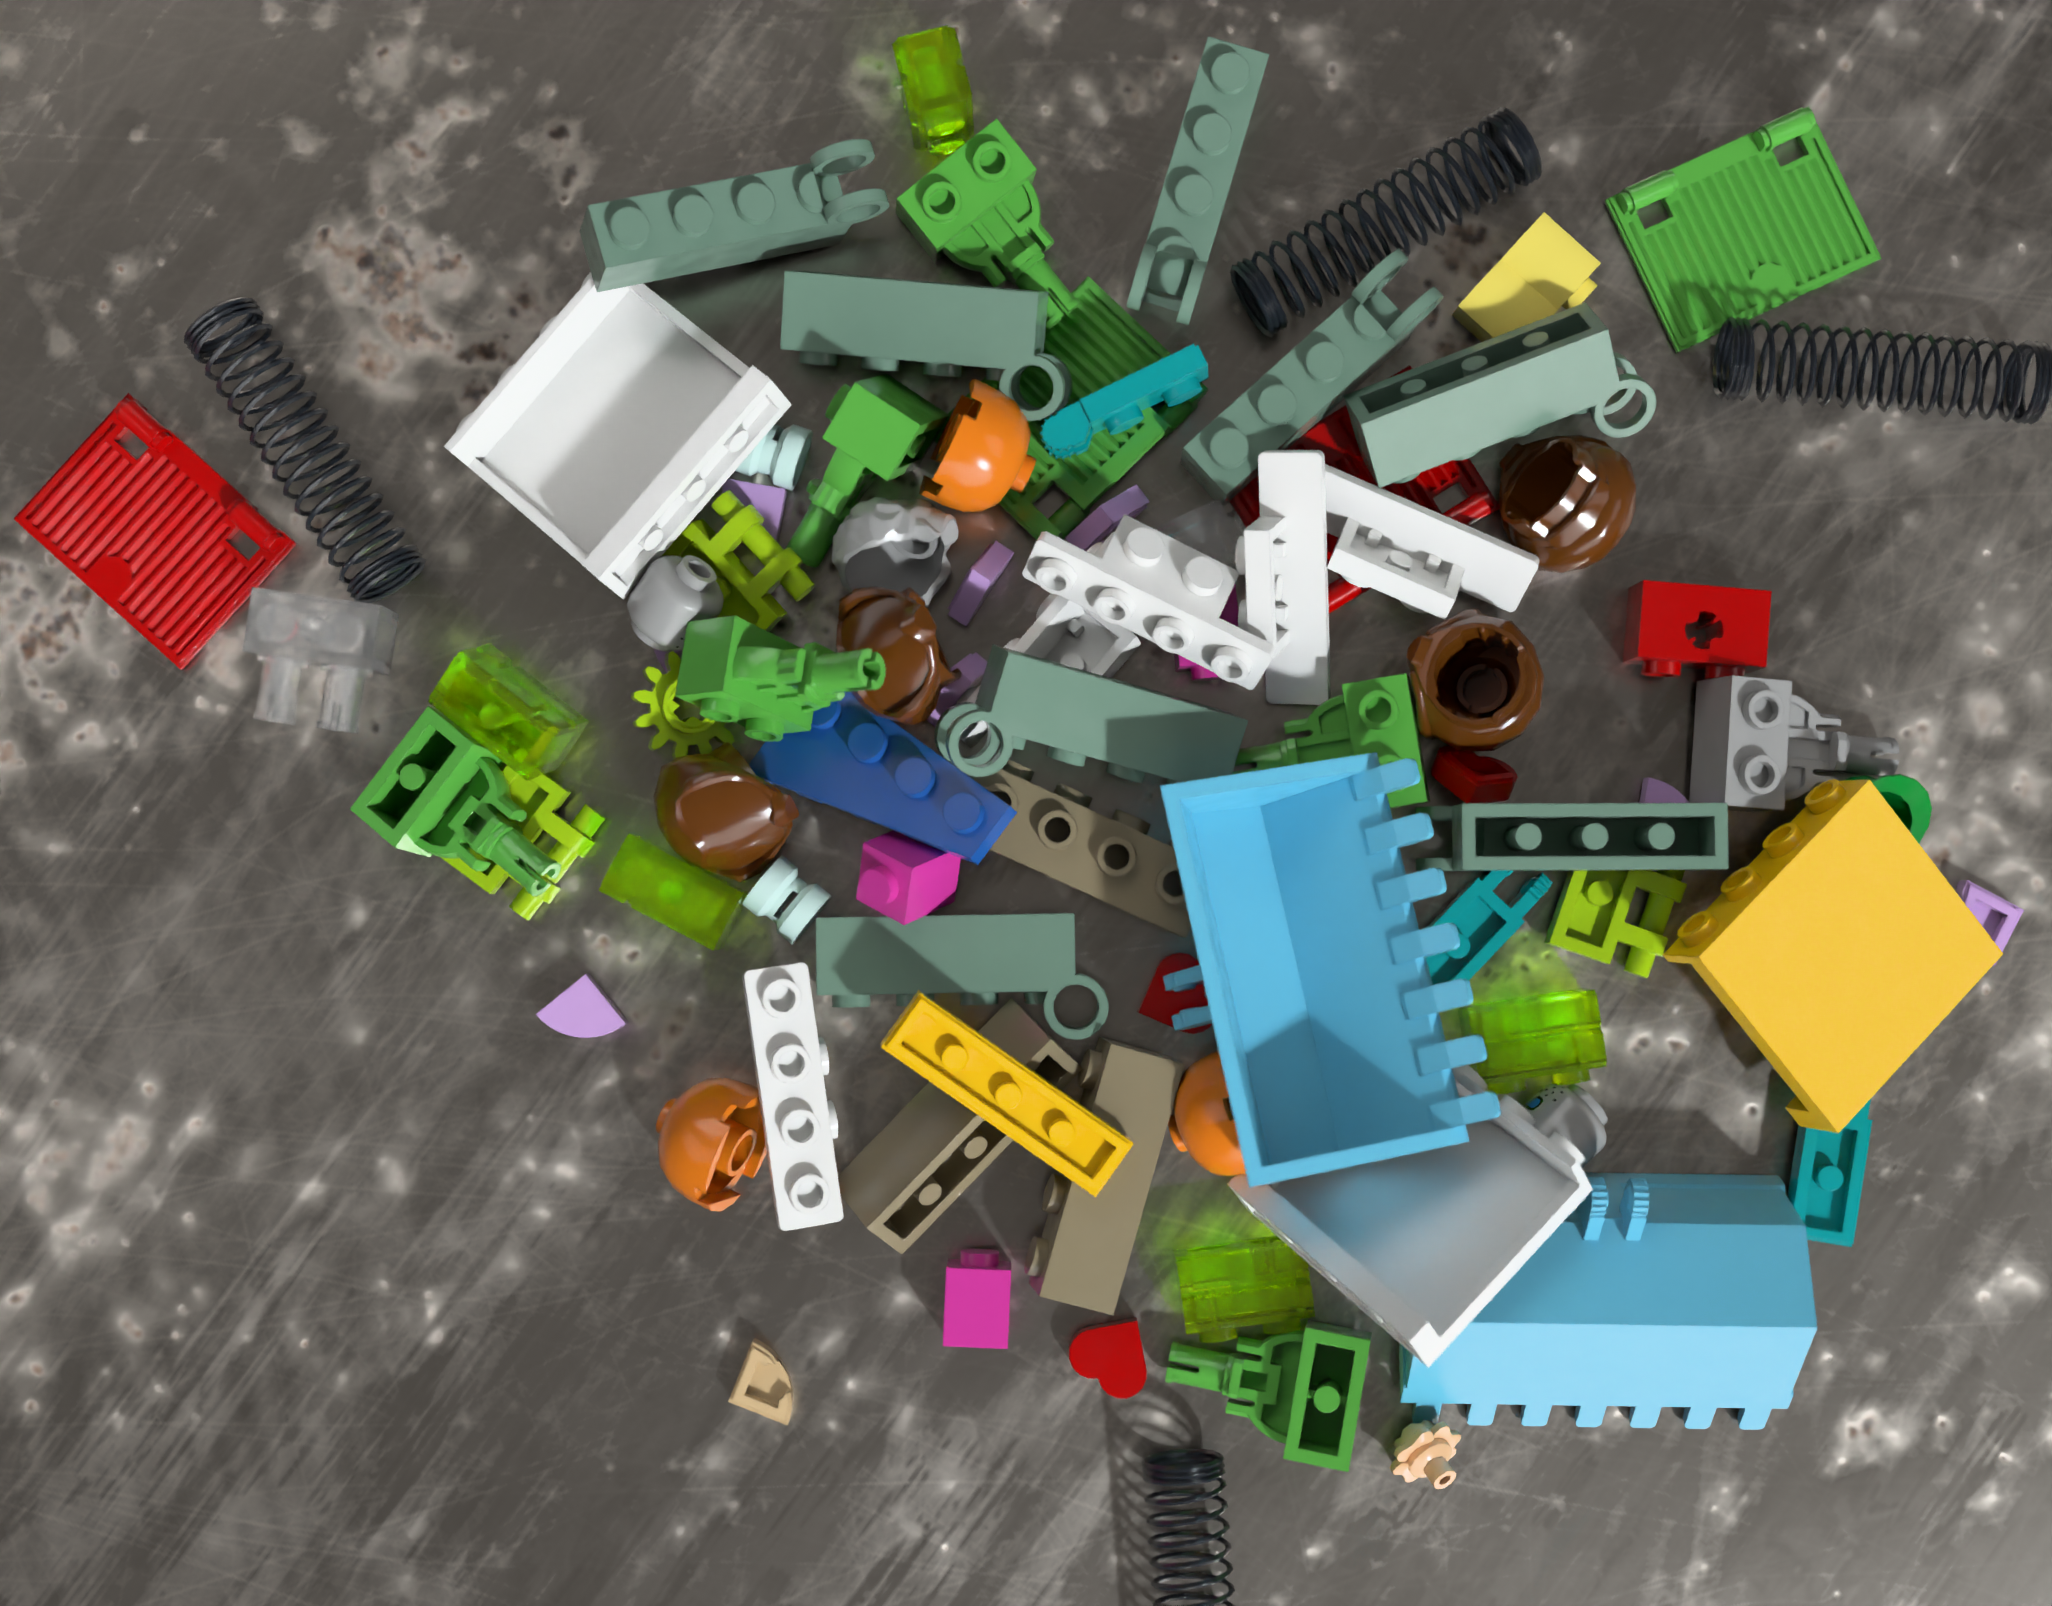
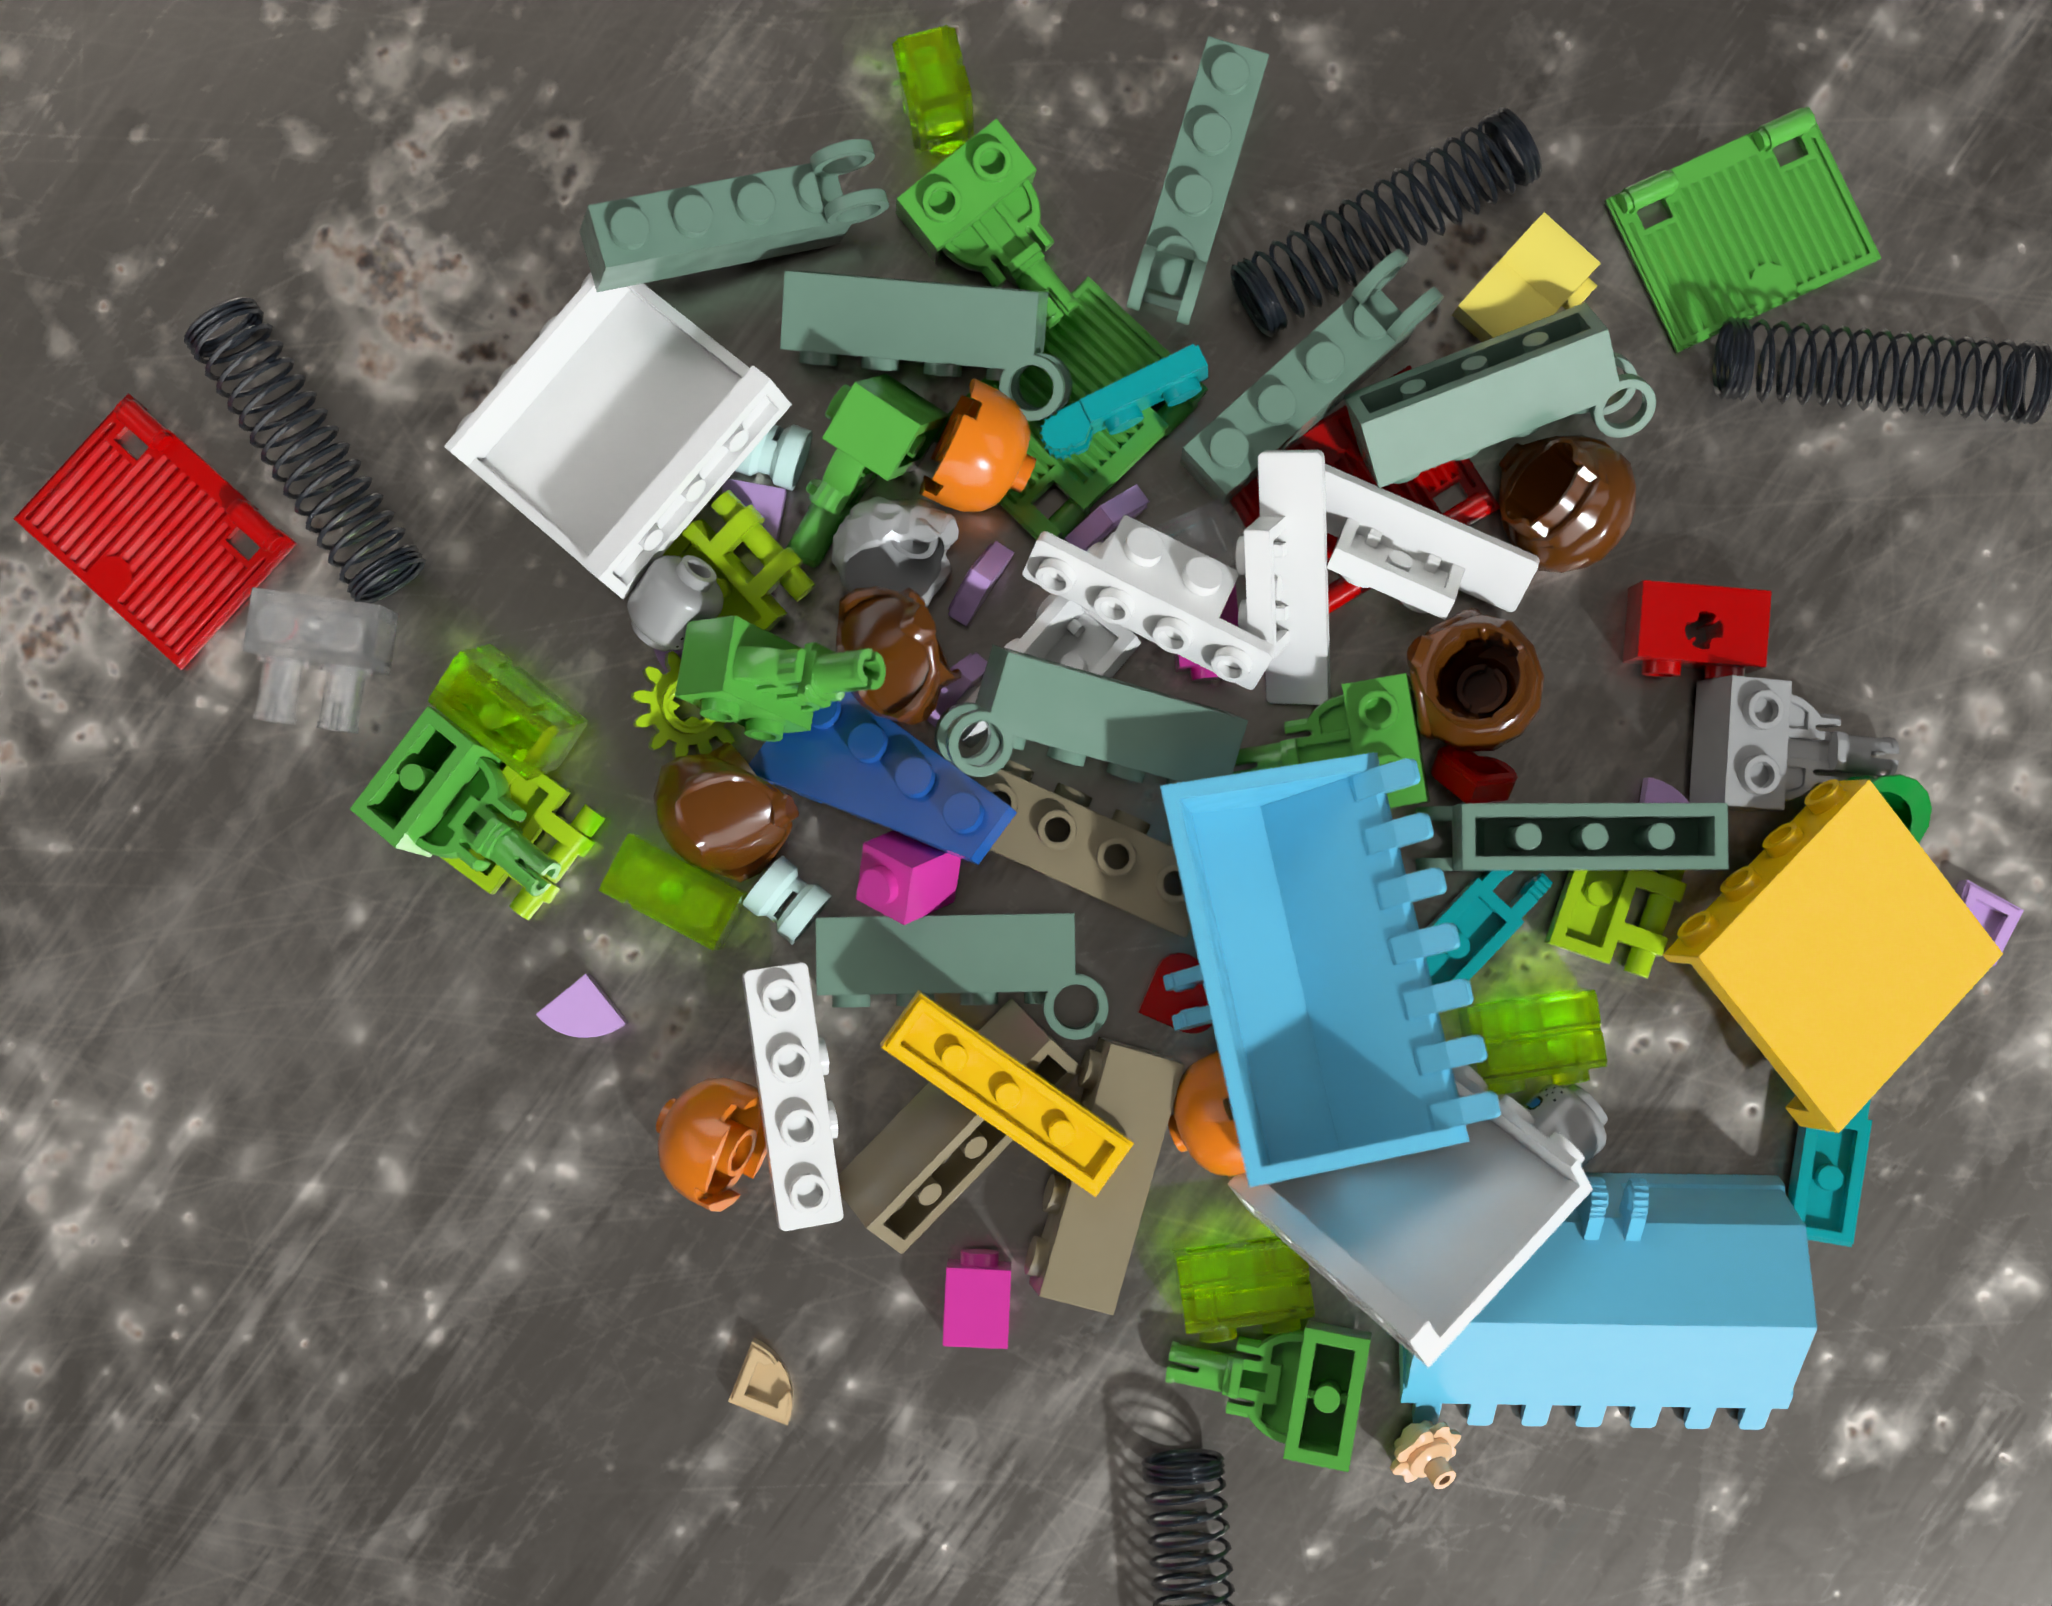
(1111, 1355): red tile -> none

